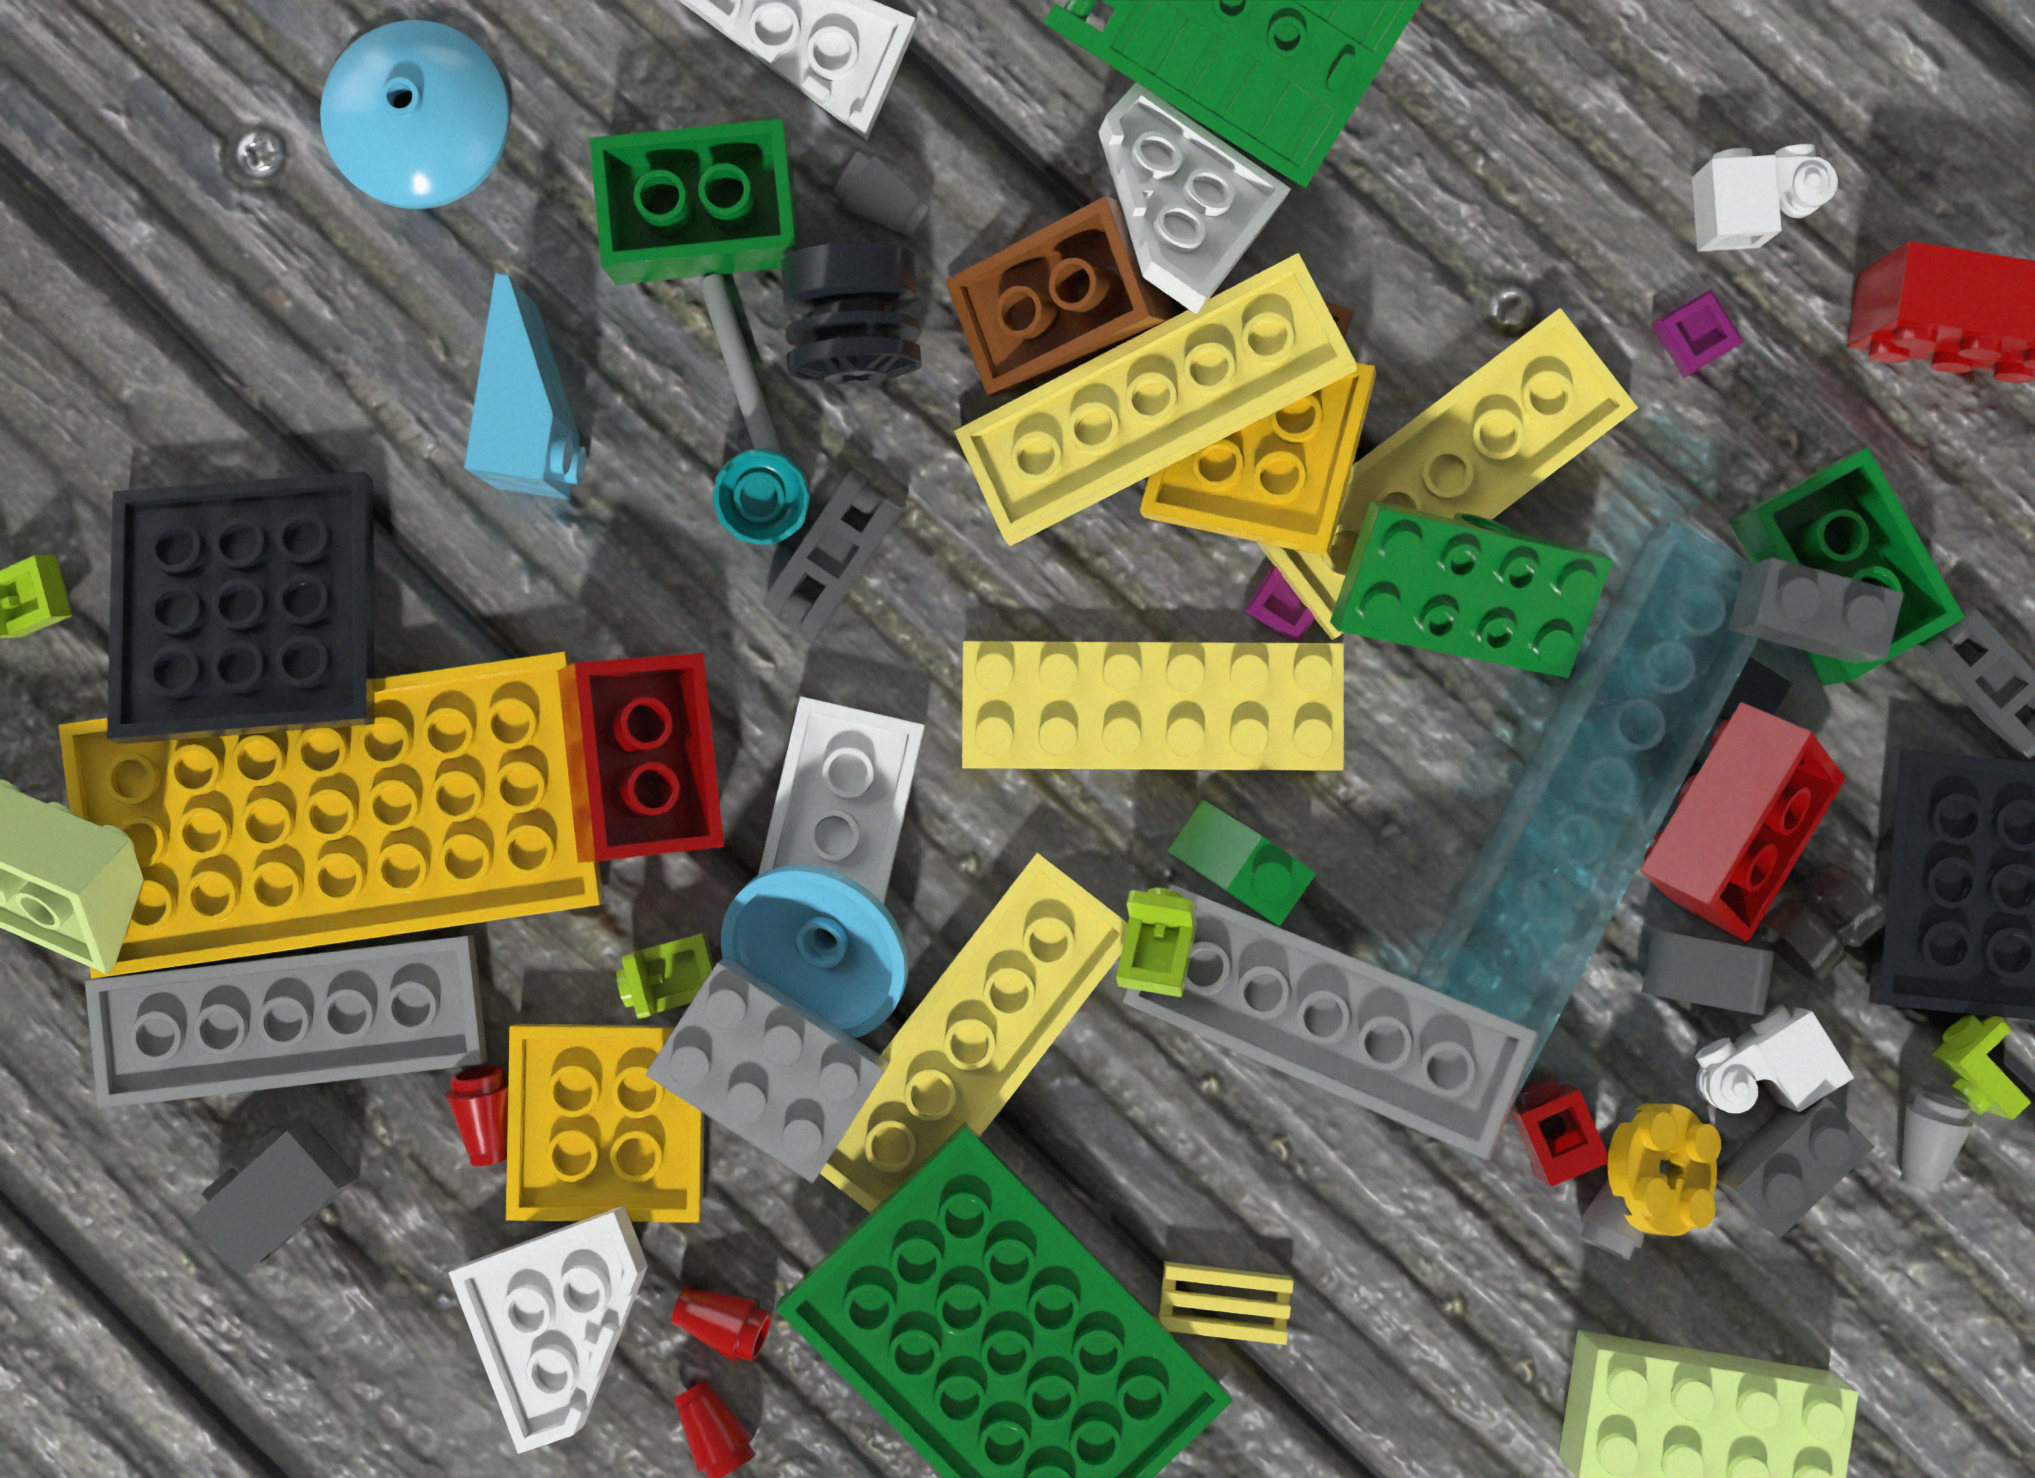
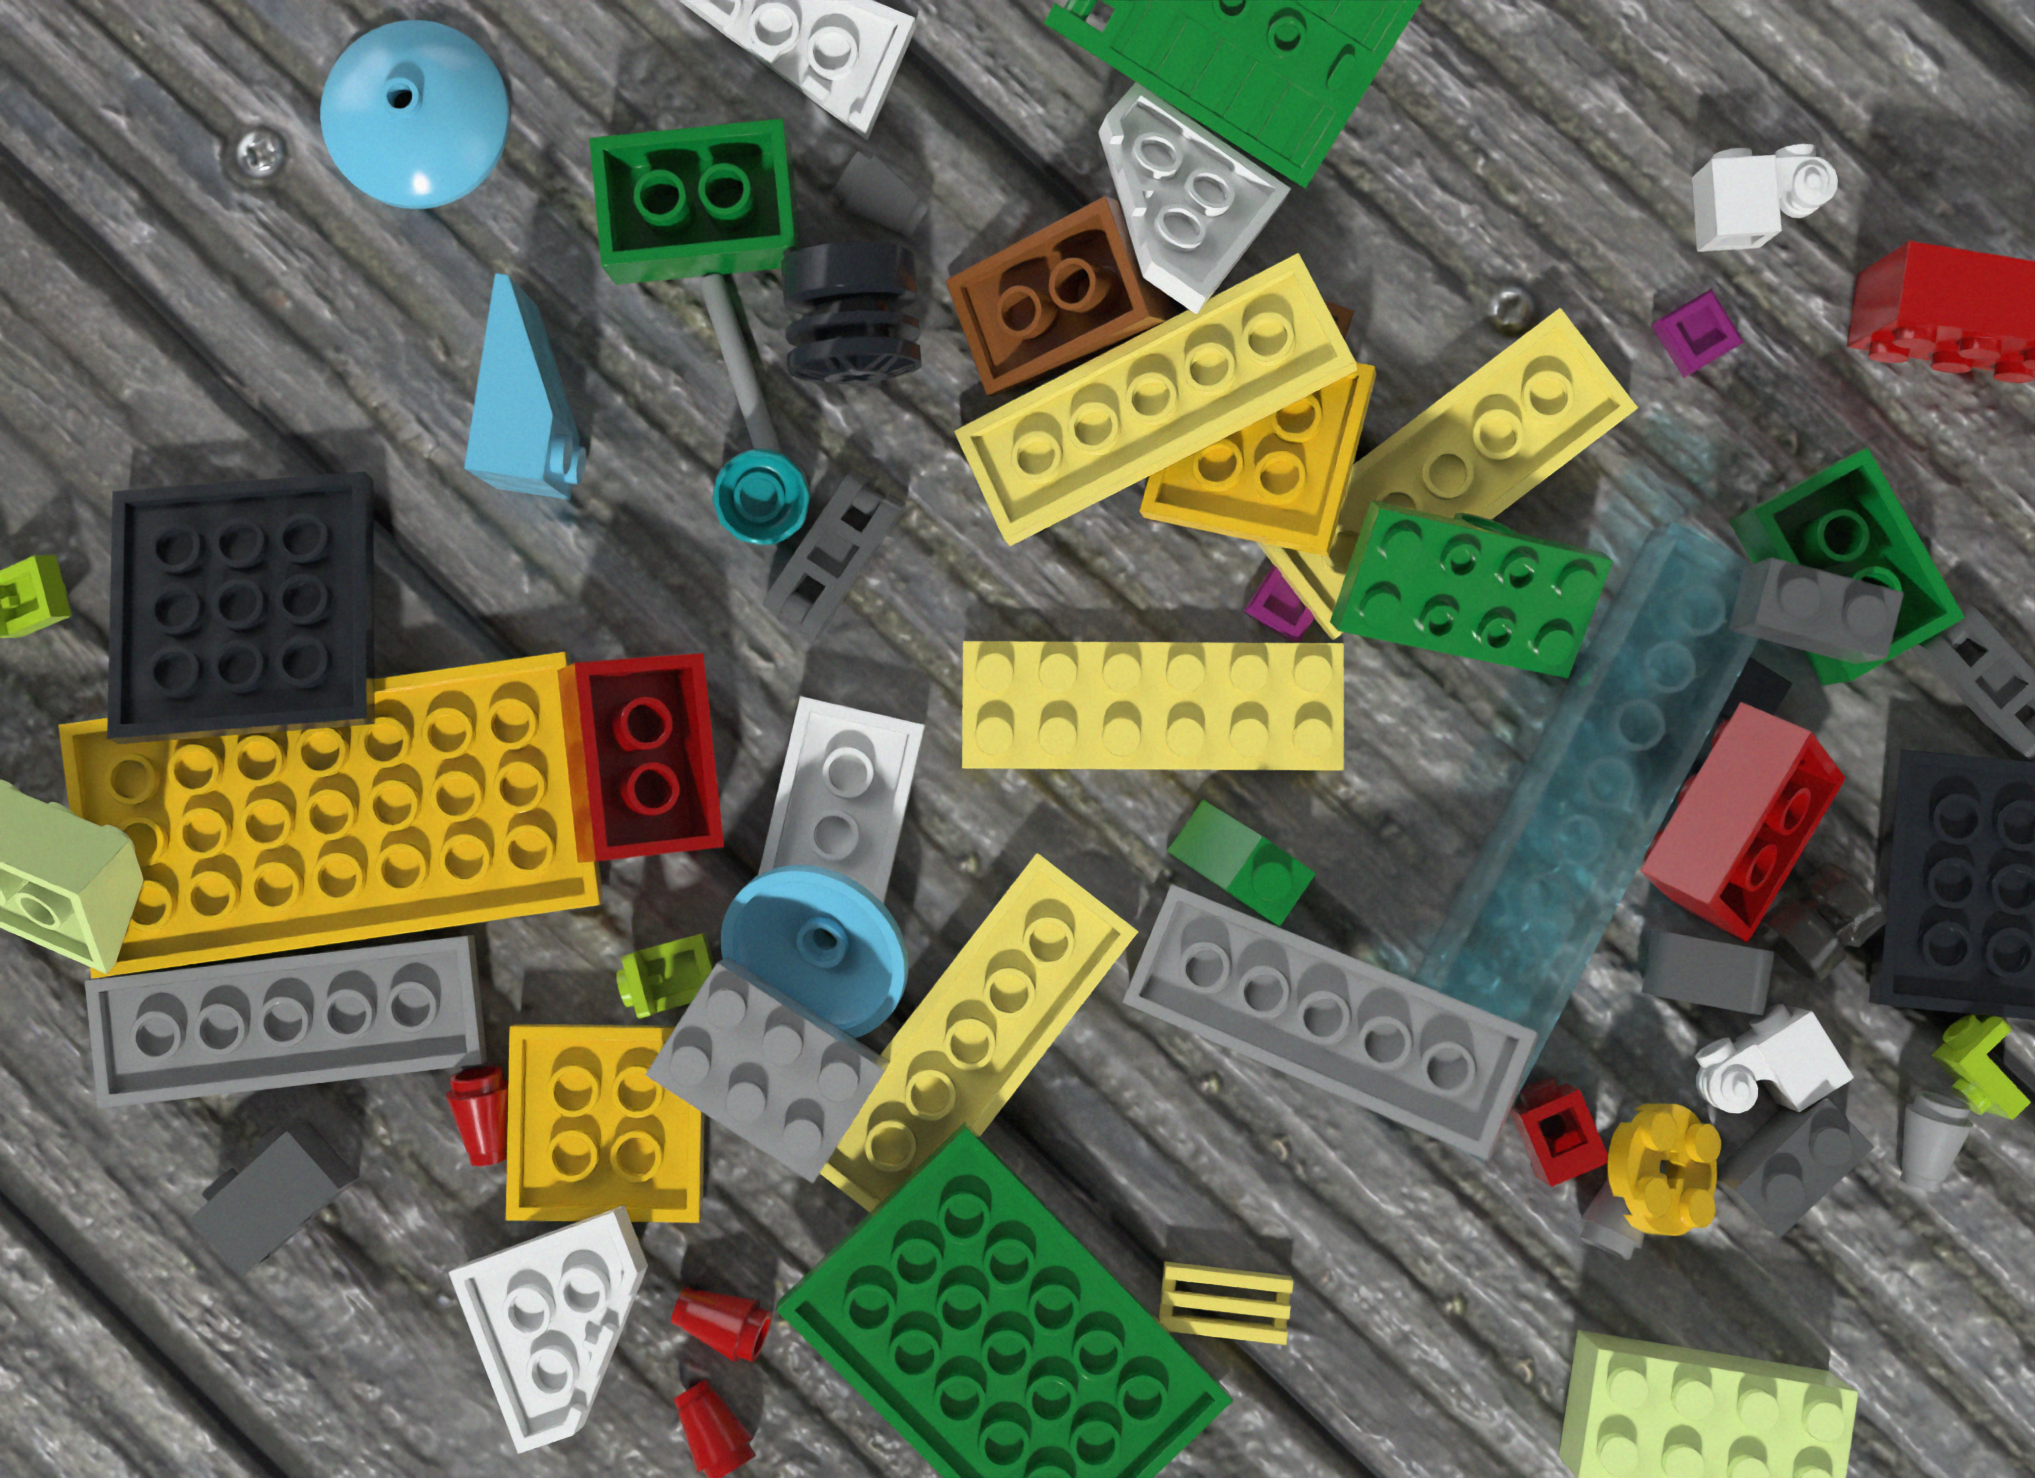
(1157, 942): lime bracket -> none

